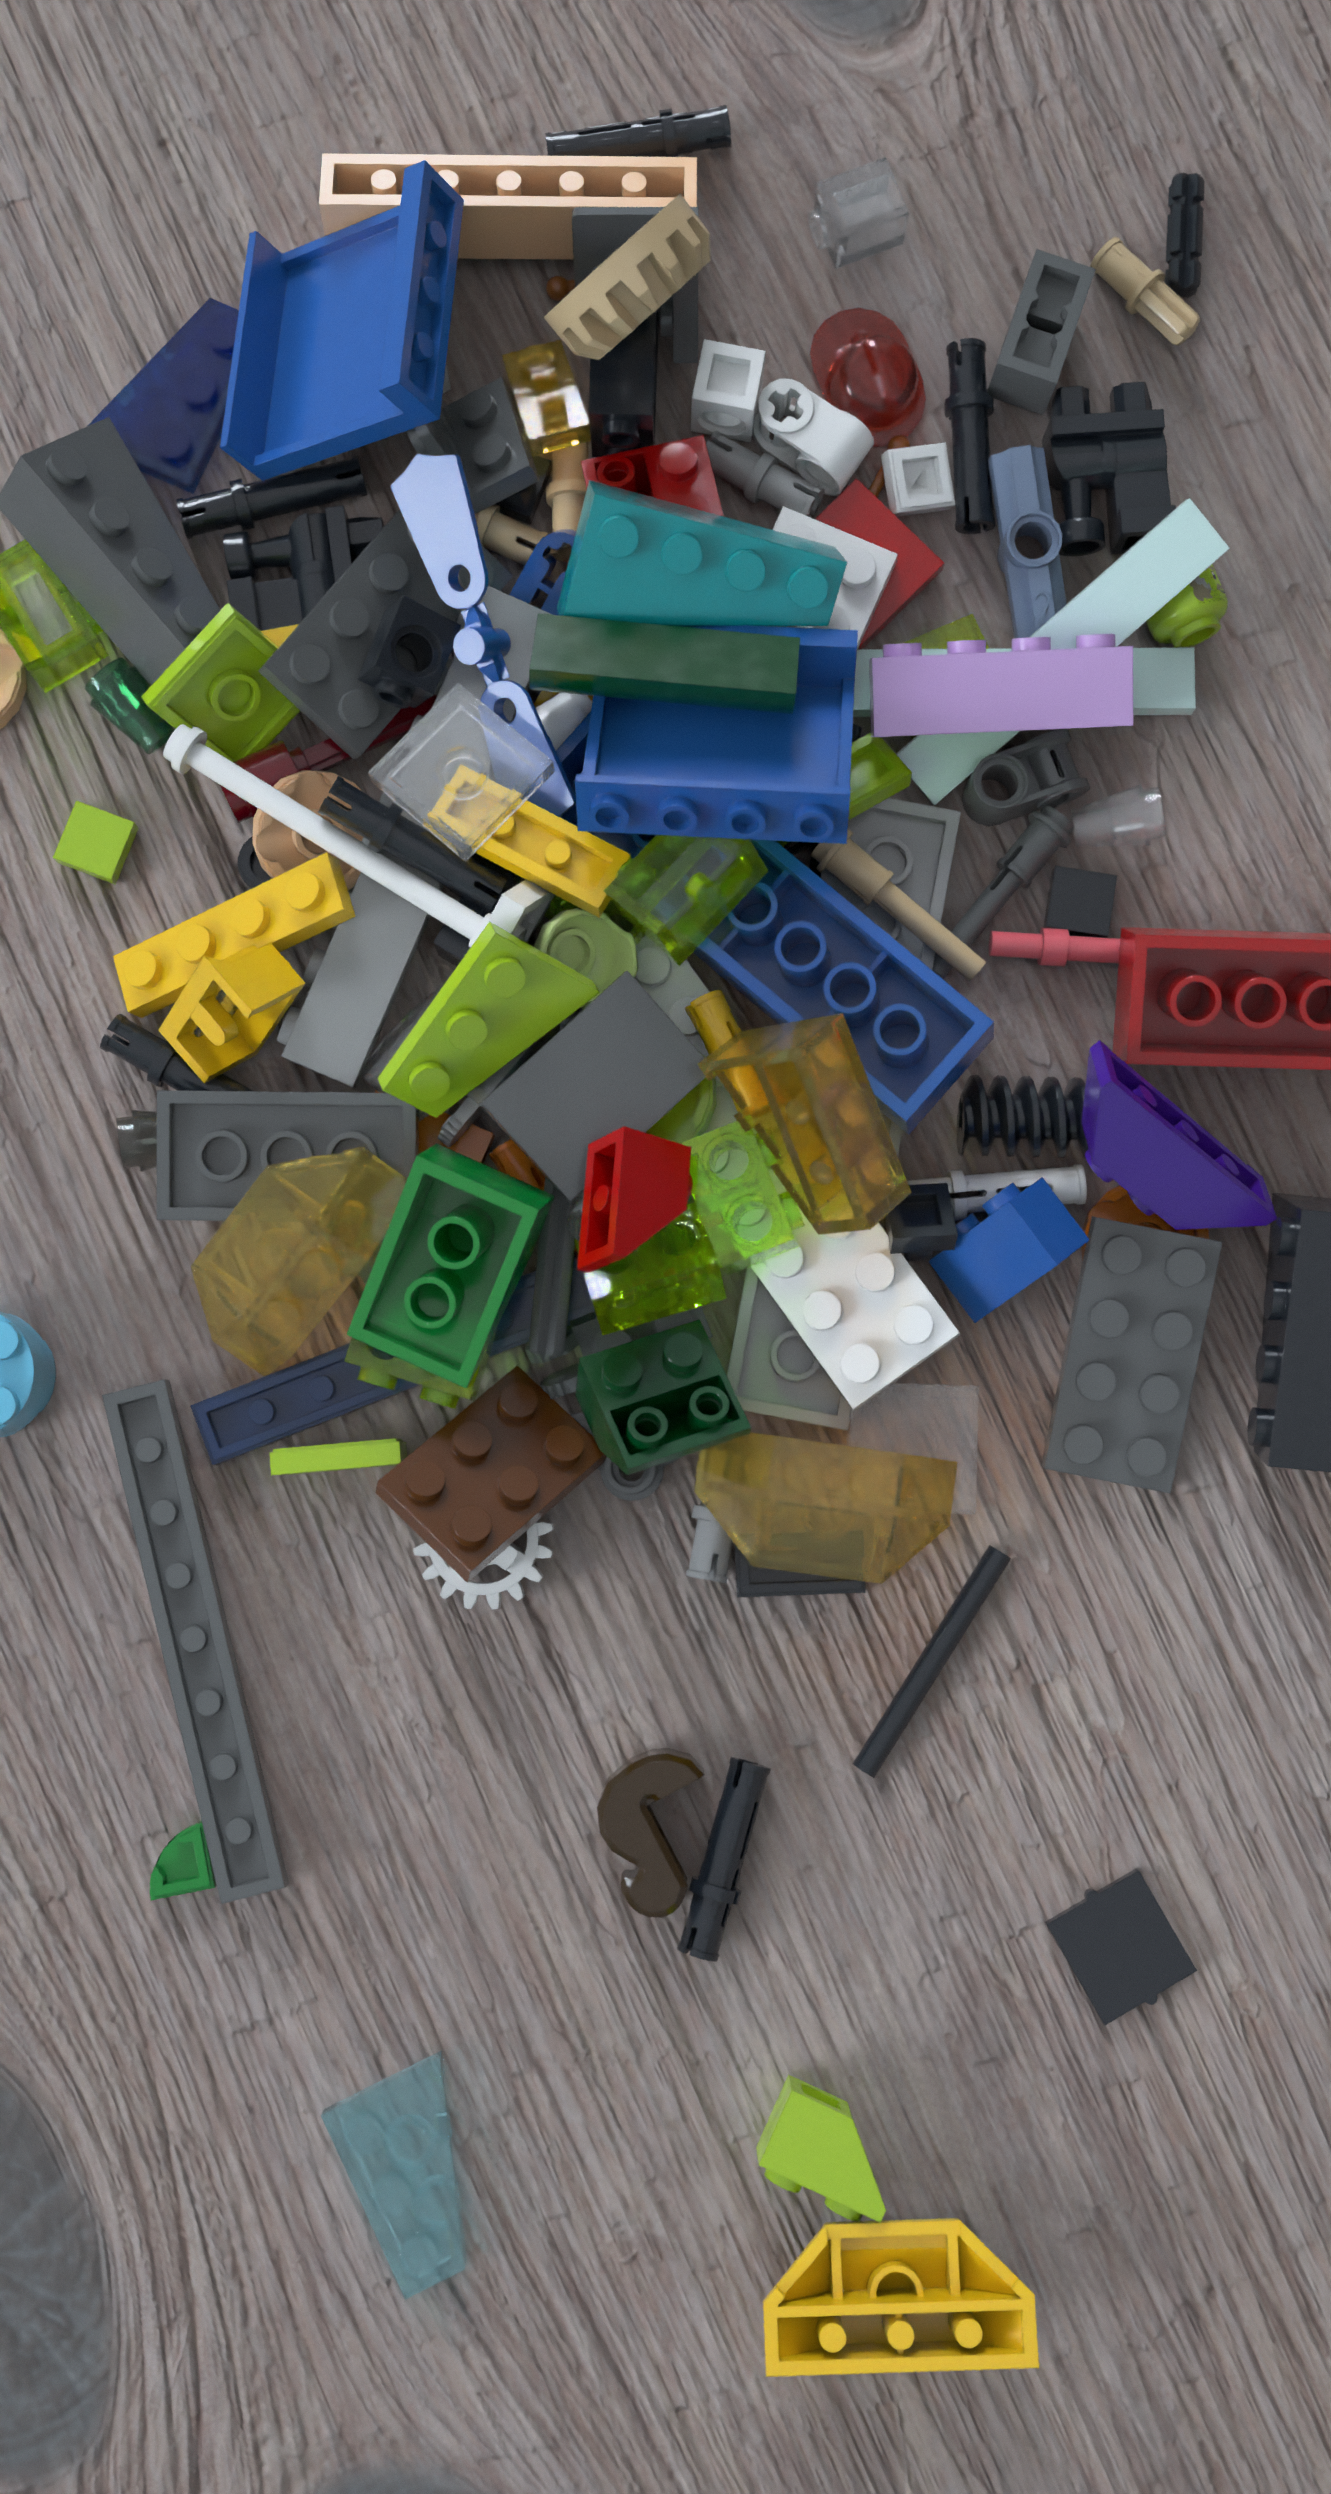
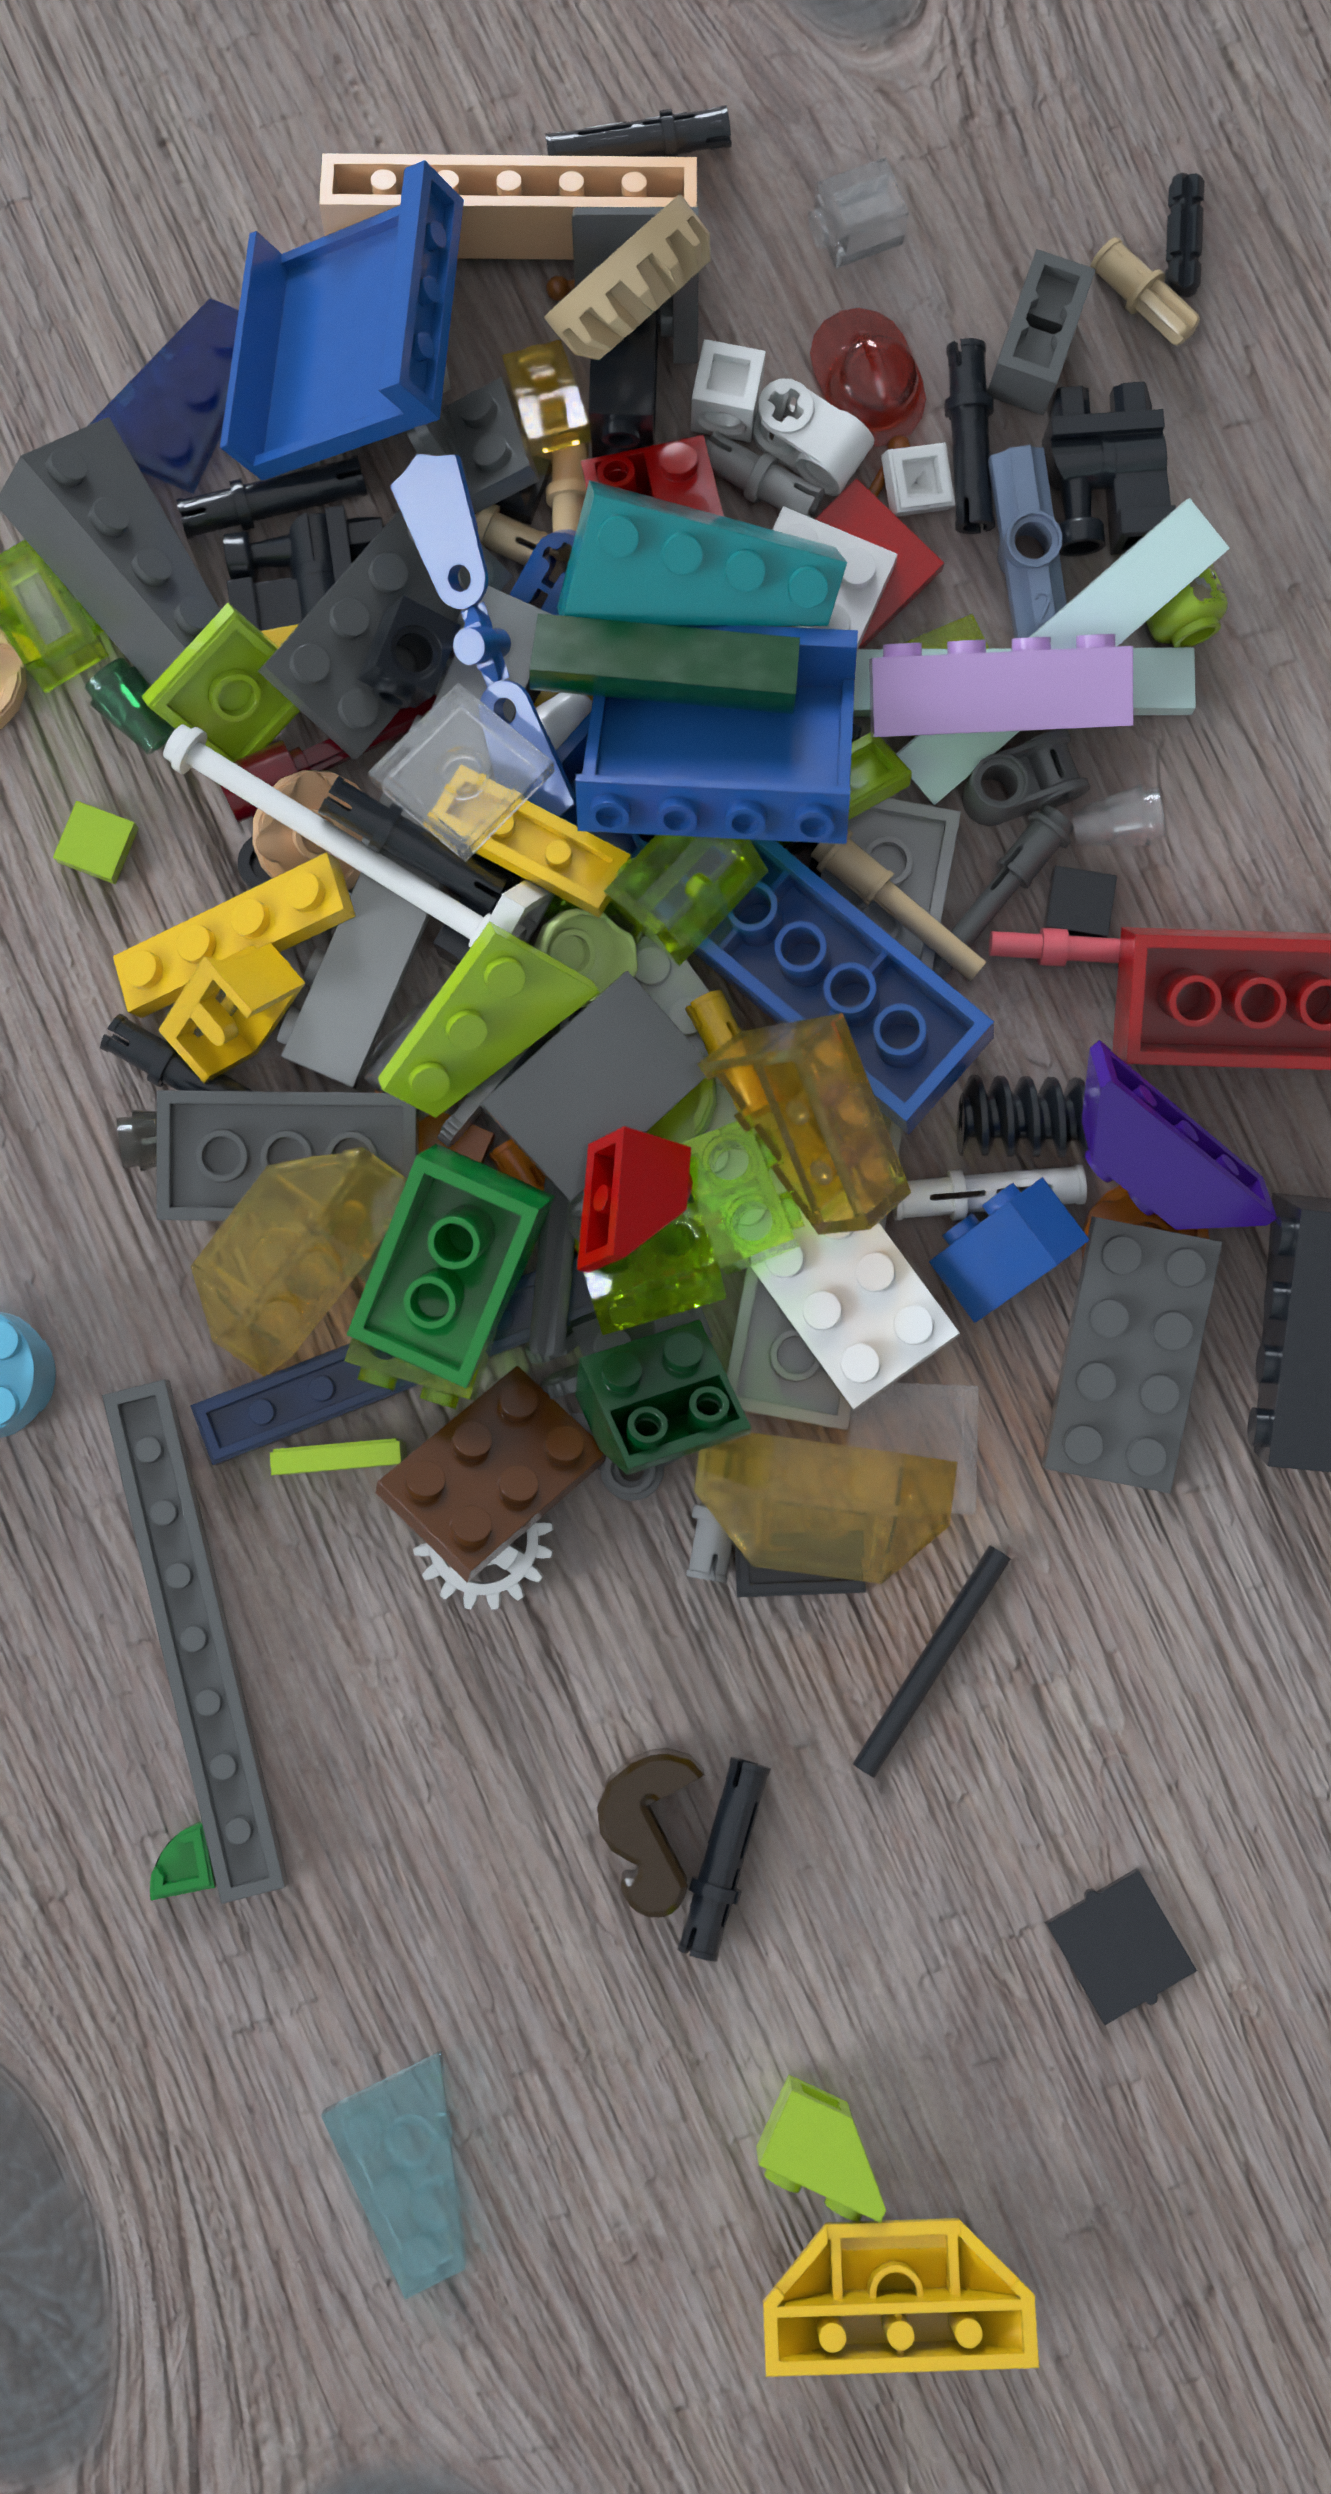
(922, 1223): black tile -> none

